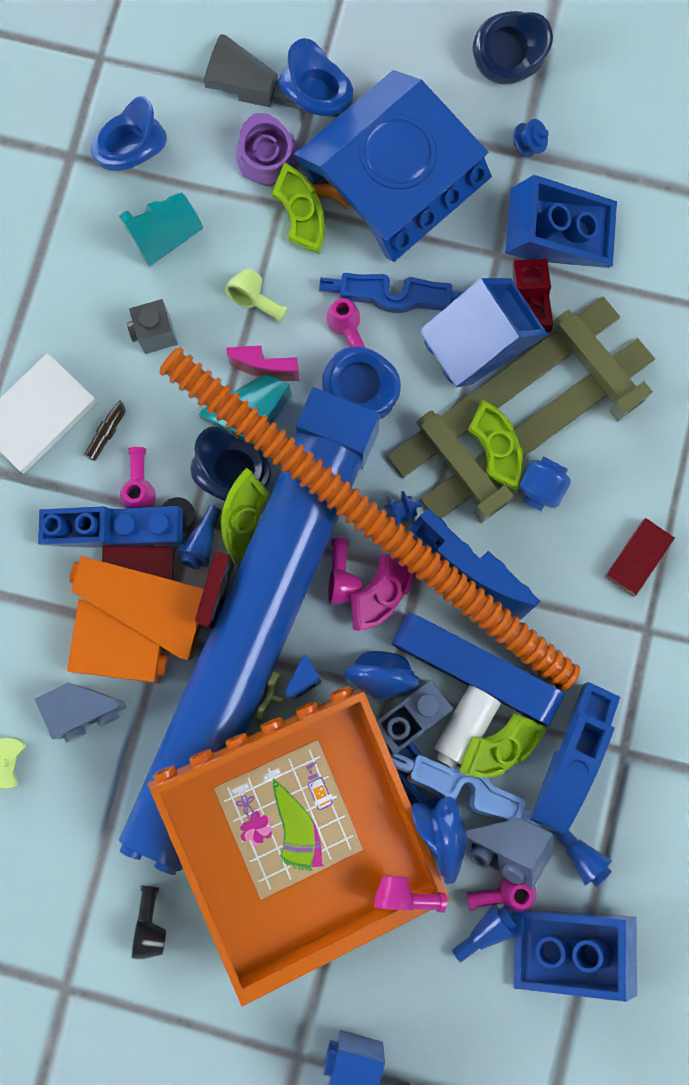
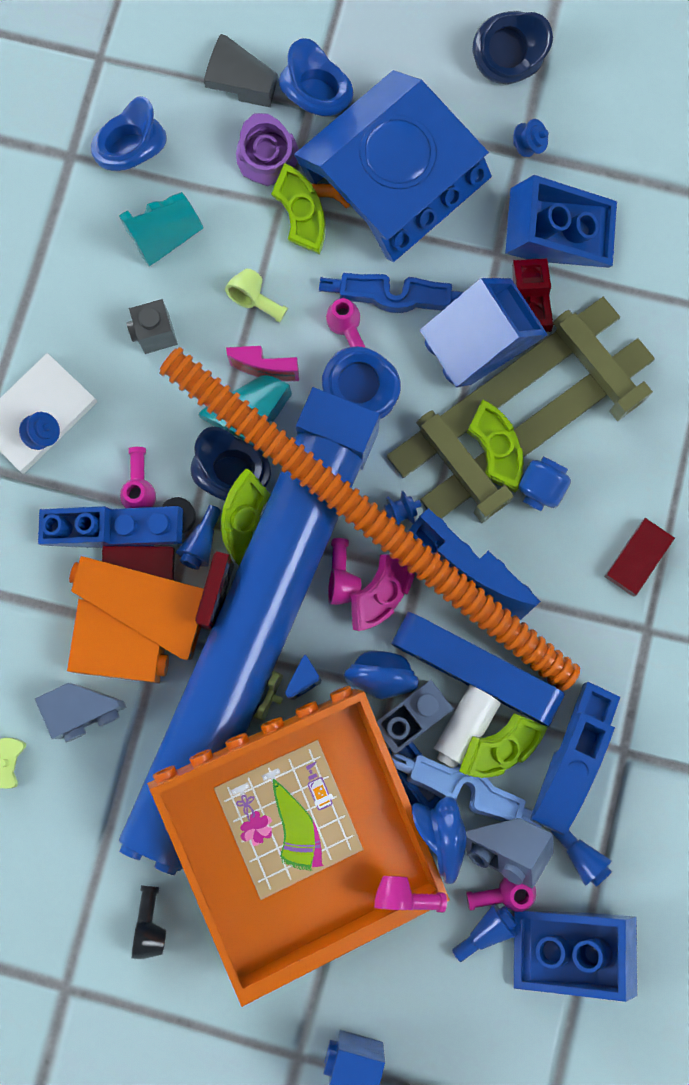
(39, 430): none -> blue wheel
(105, 431): dark brown piece -> none

